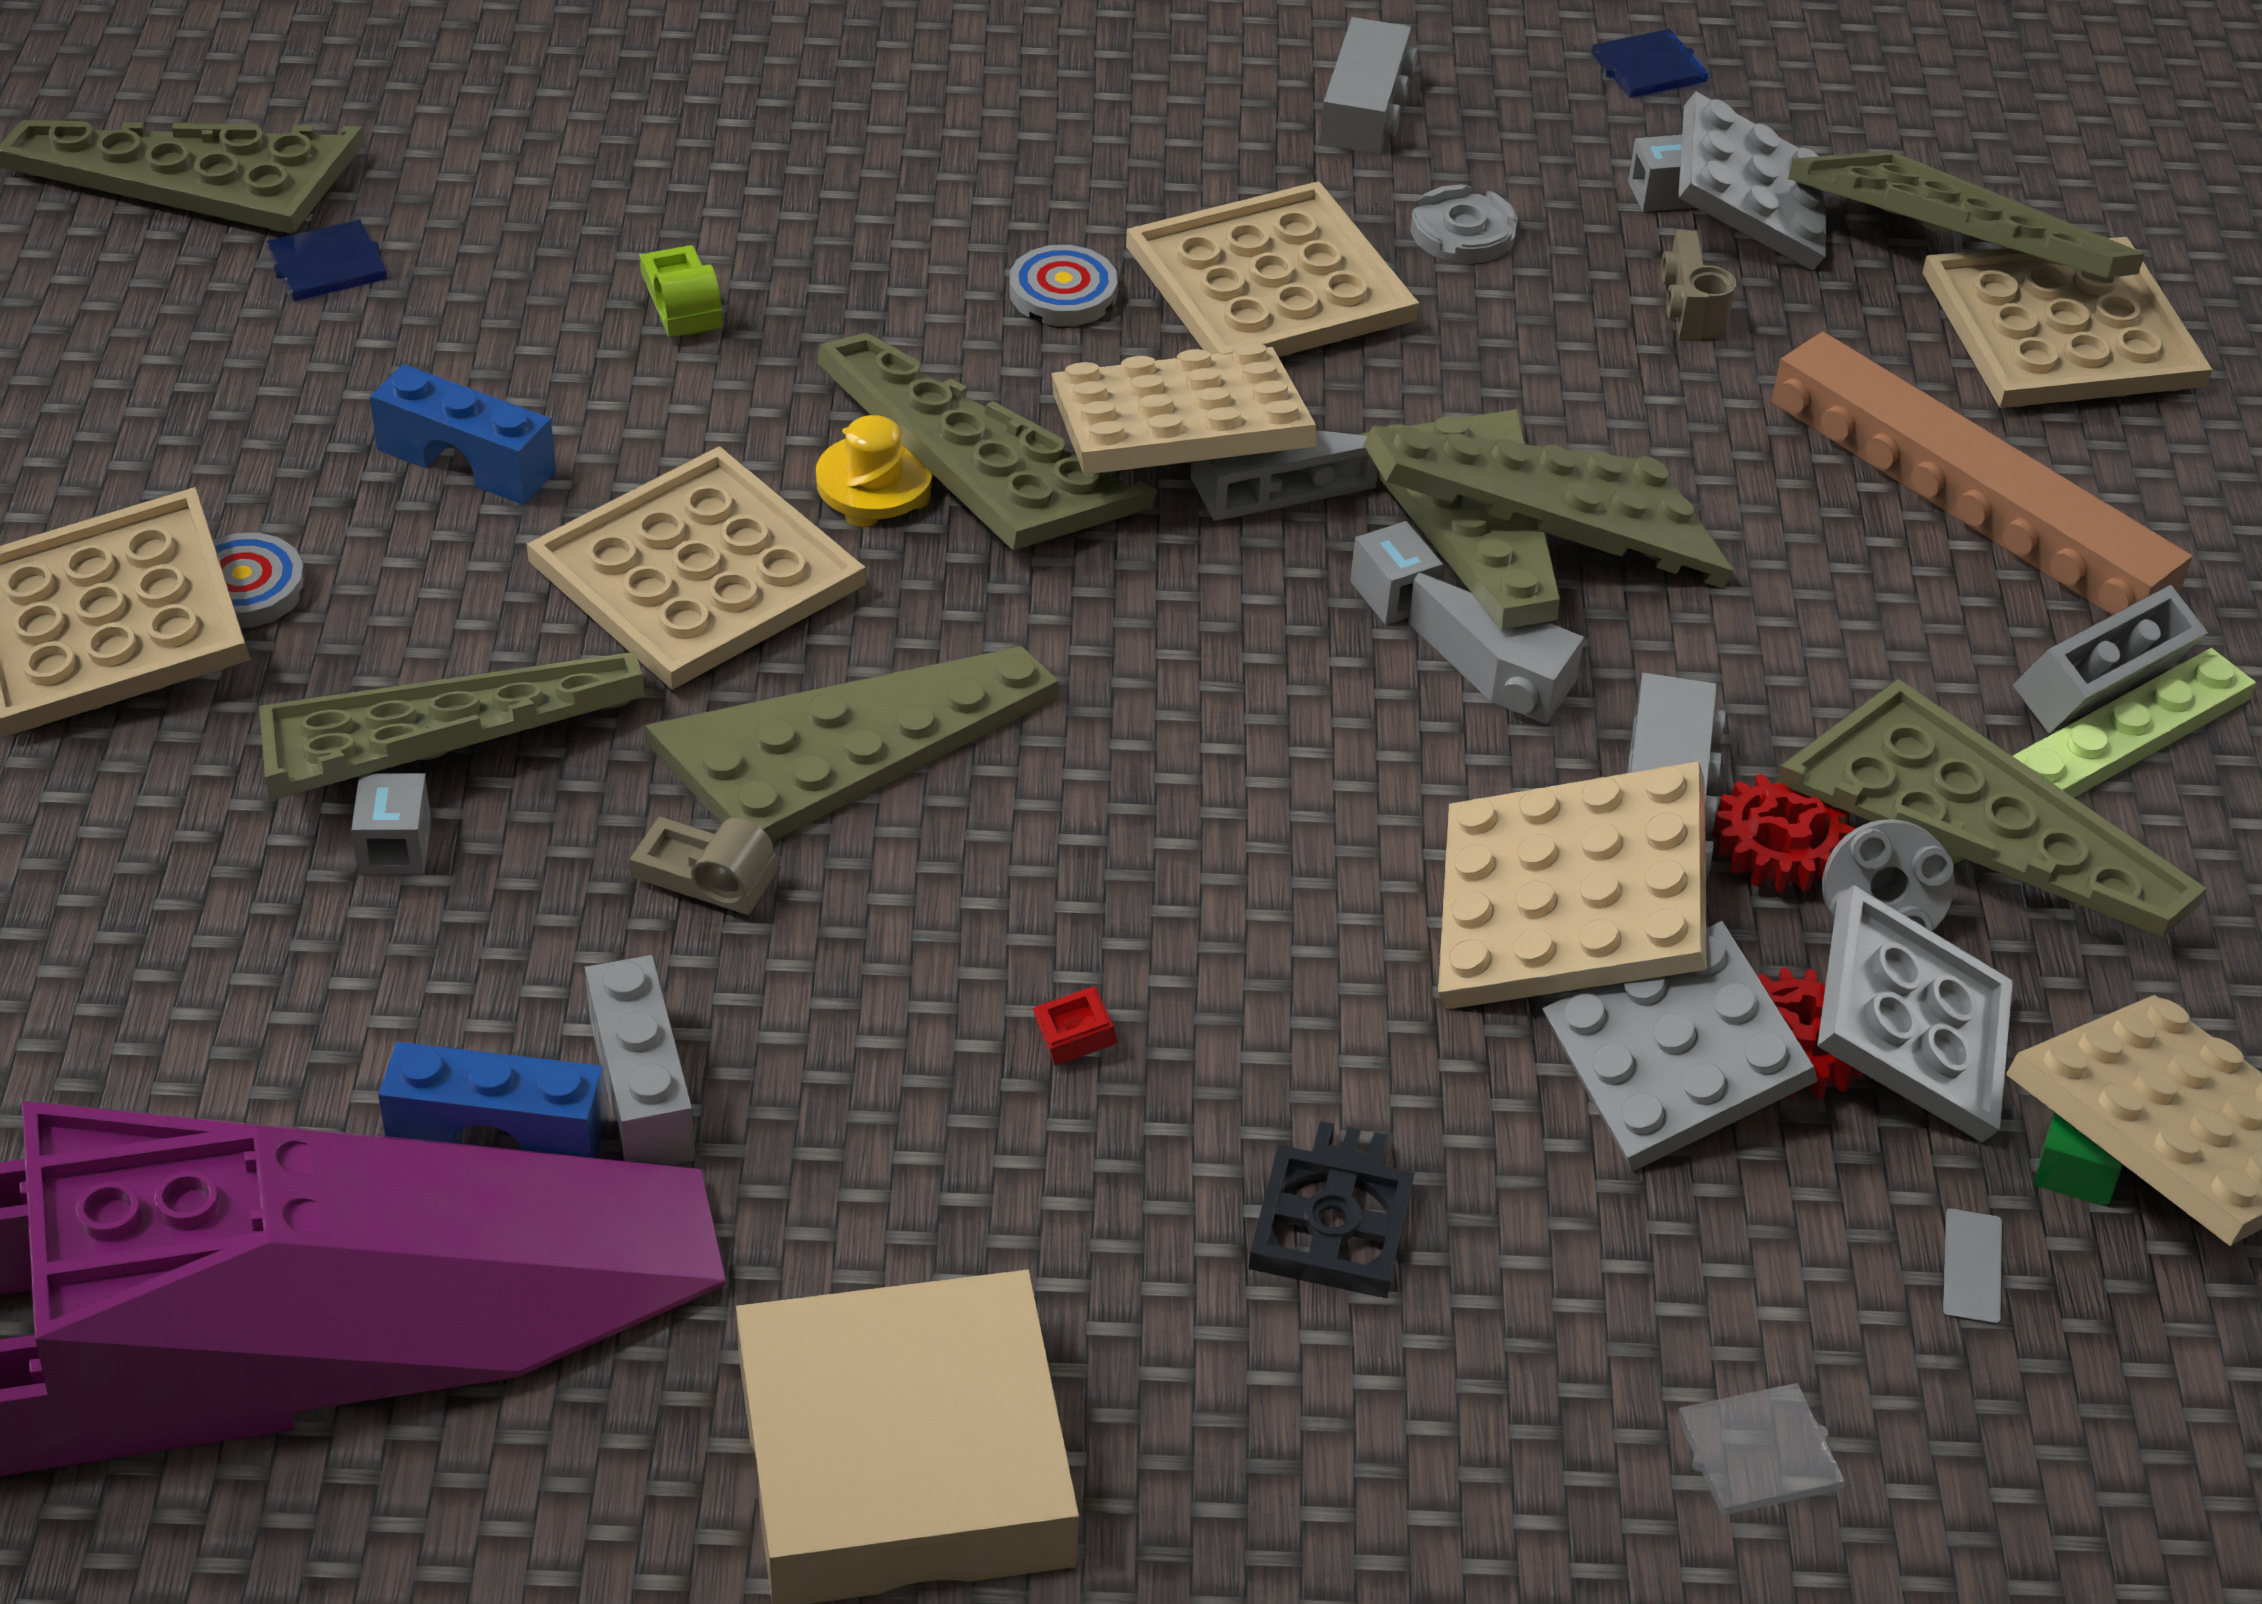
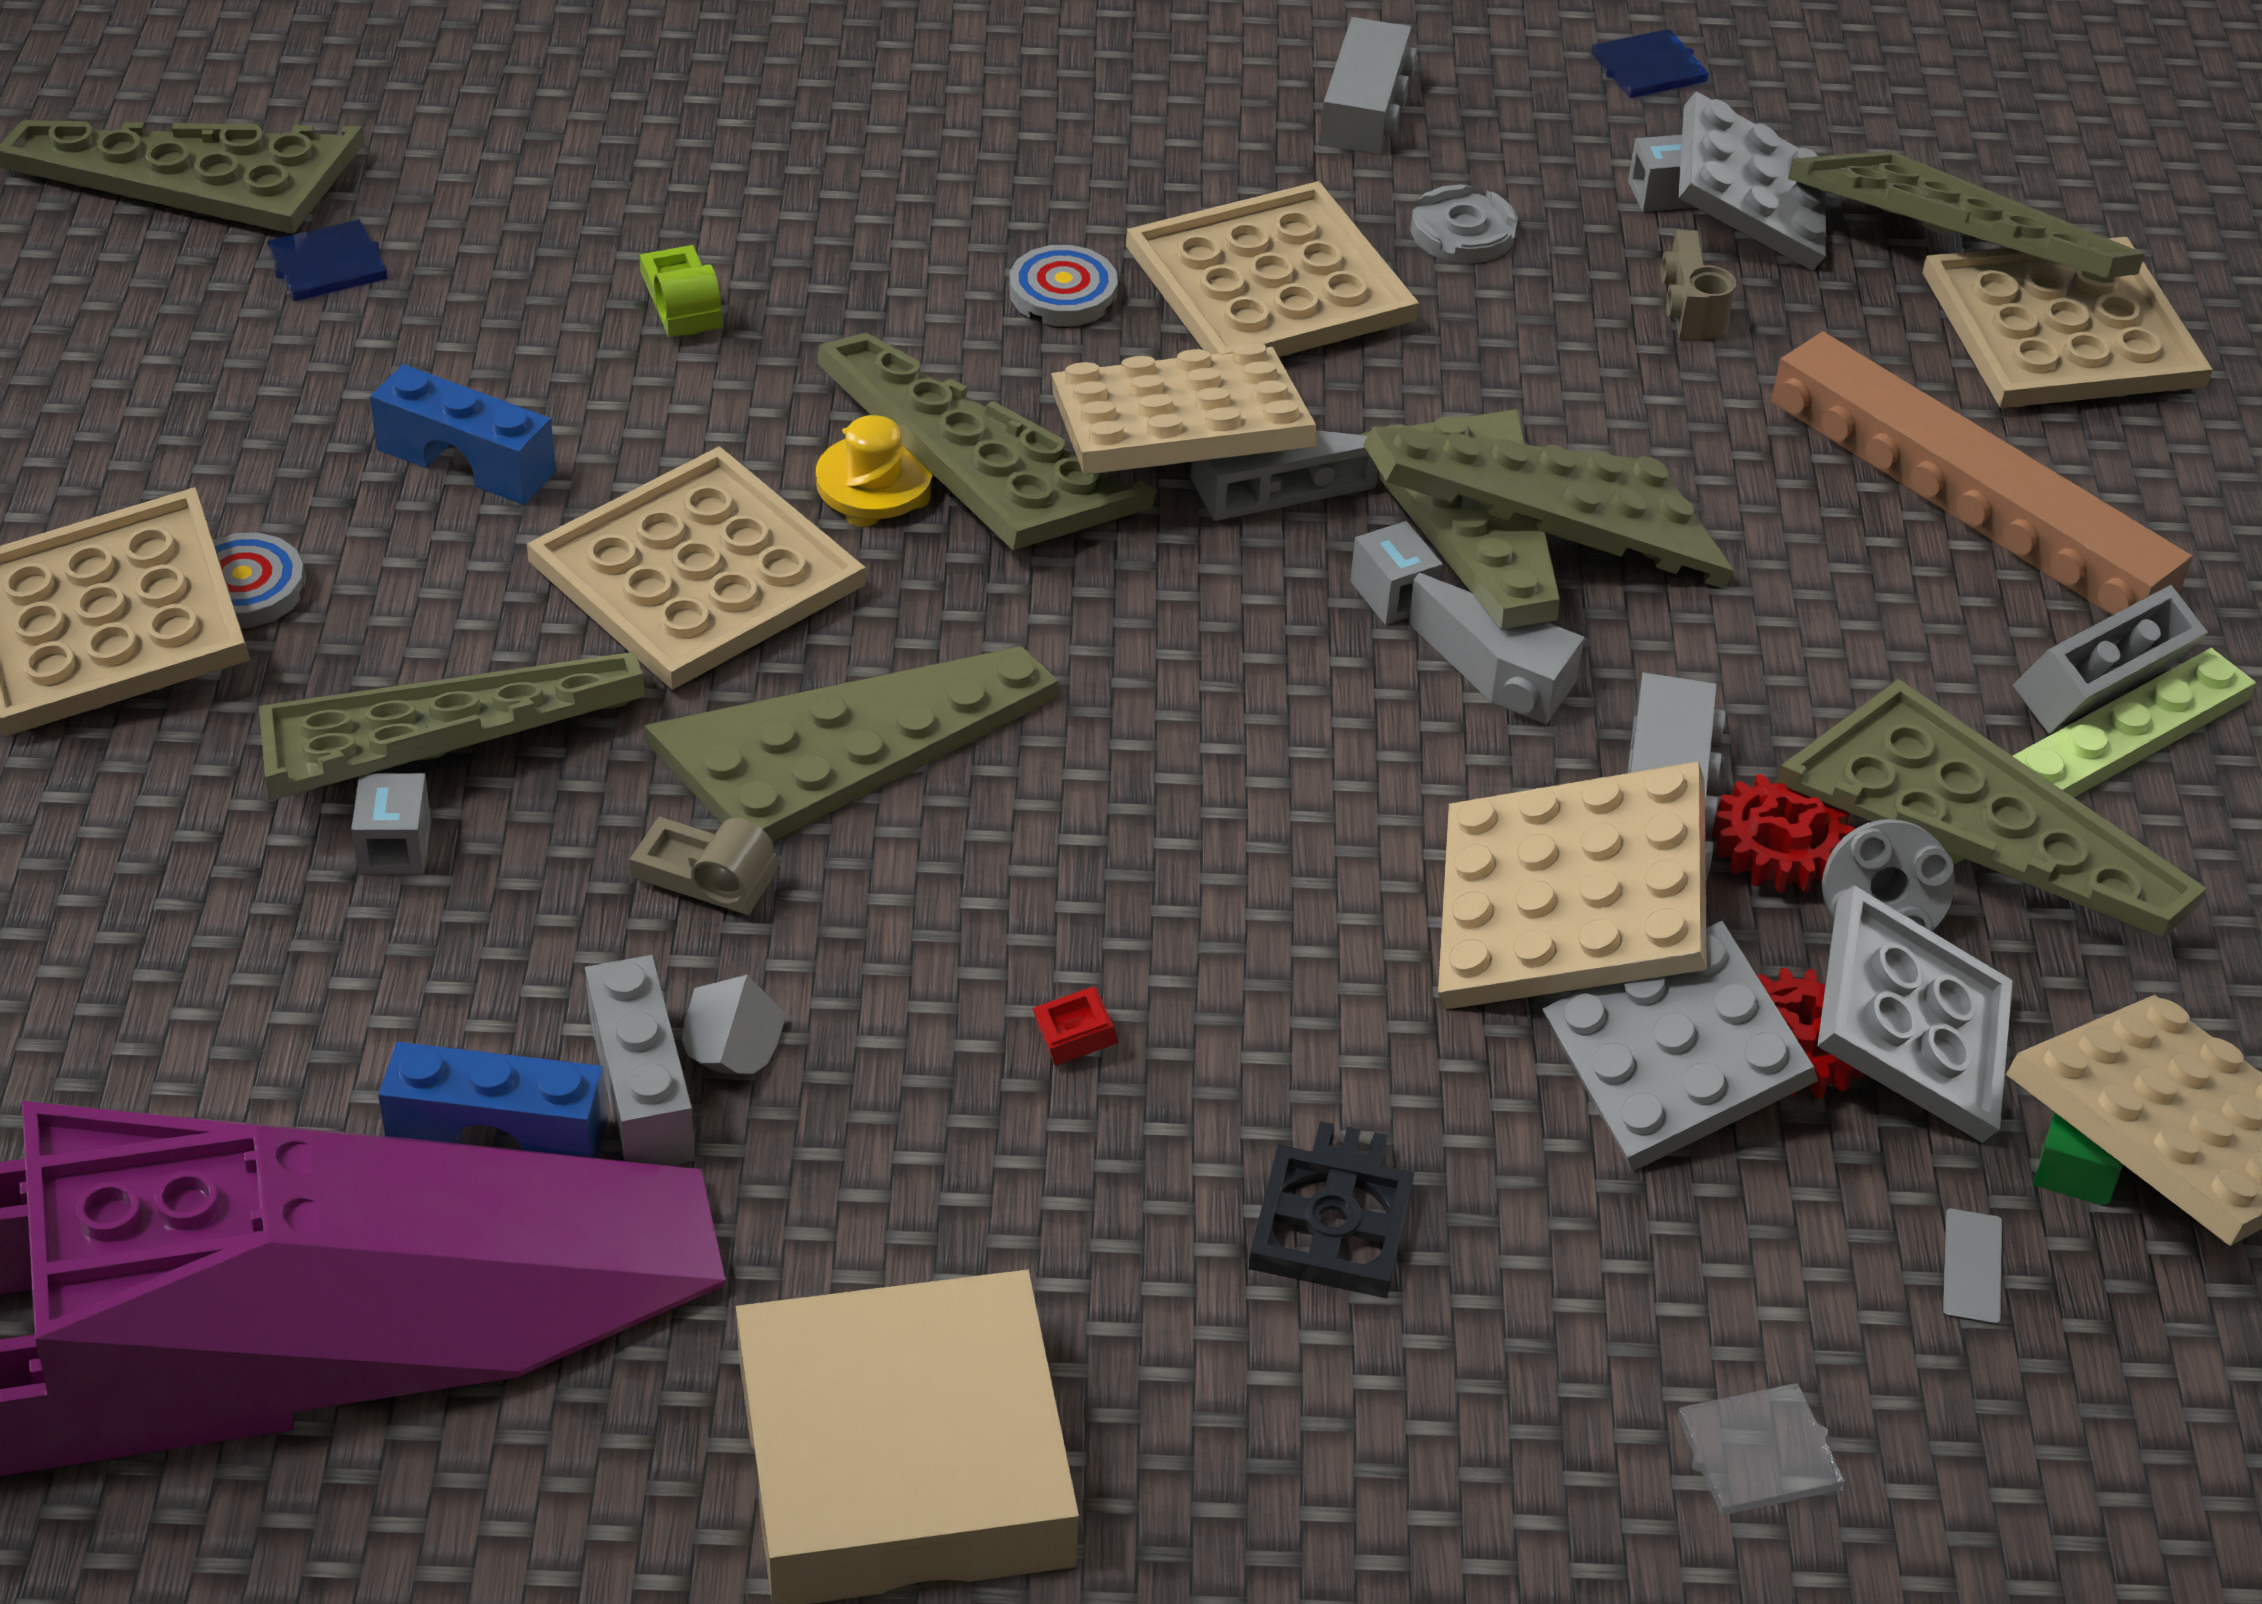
(732, 1026): none -> light grey brick

